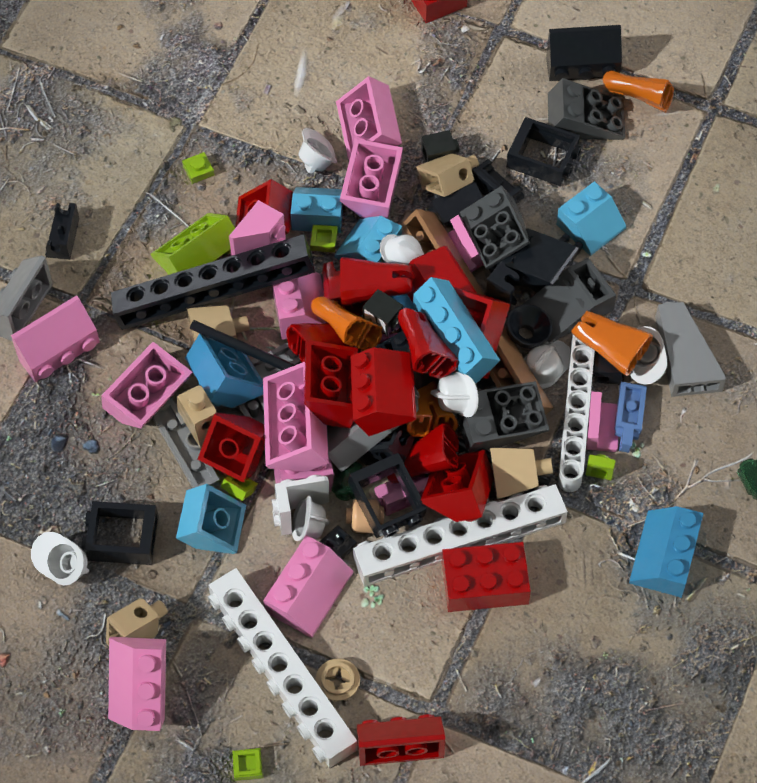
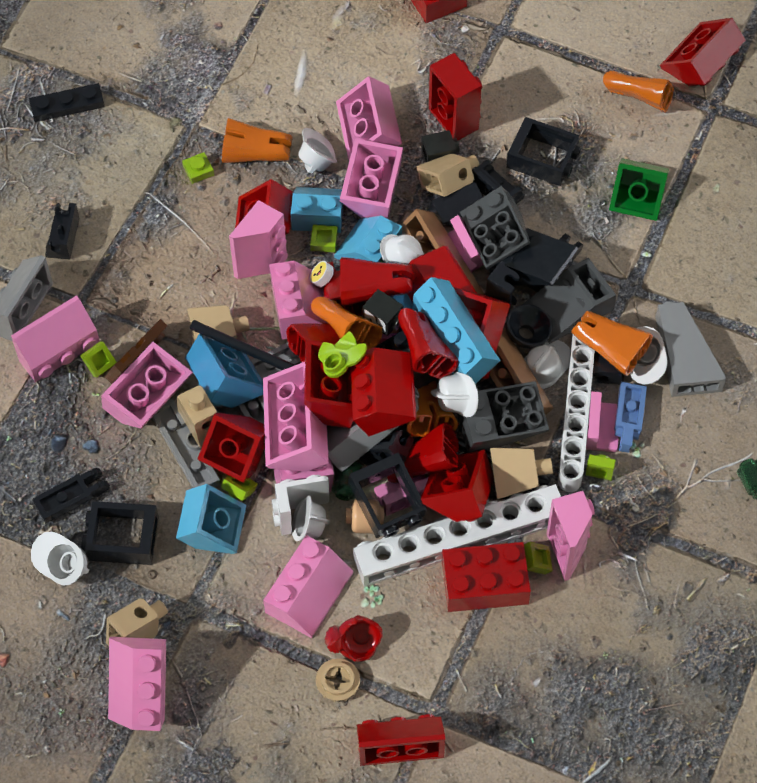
(66, 102): none -> black plate
(69, 495): none -> black hinge
(98, 359): none -> lime plate
(154, 335): none -> reddish brown wing
(197, 244): lime slope -> none
(212, 282): black brick -> none
(234, 588): white brick -> none
(247, 764): lime tile -> none
(251, 143): none -> orange piece
(321, 274): none -> tile
(339, 542): black tile -> none
(341, 355): none -> lime plate
(354, 638): none -> red hair
(455, 96): none -> red brick
(538, 558): none -> lime plate
(569, 530): none -> bright pink slope
(583, 52): black slope -> none
(586, 111): dark grey slope -> none
(591, 218): medium azure slope -> none
(639, 189): none -> green slope
(666, 550): dark azure slope -> none
(704, 51): none -> red slope

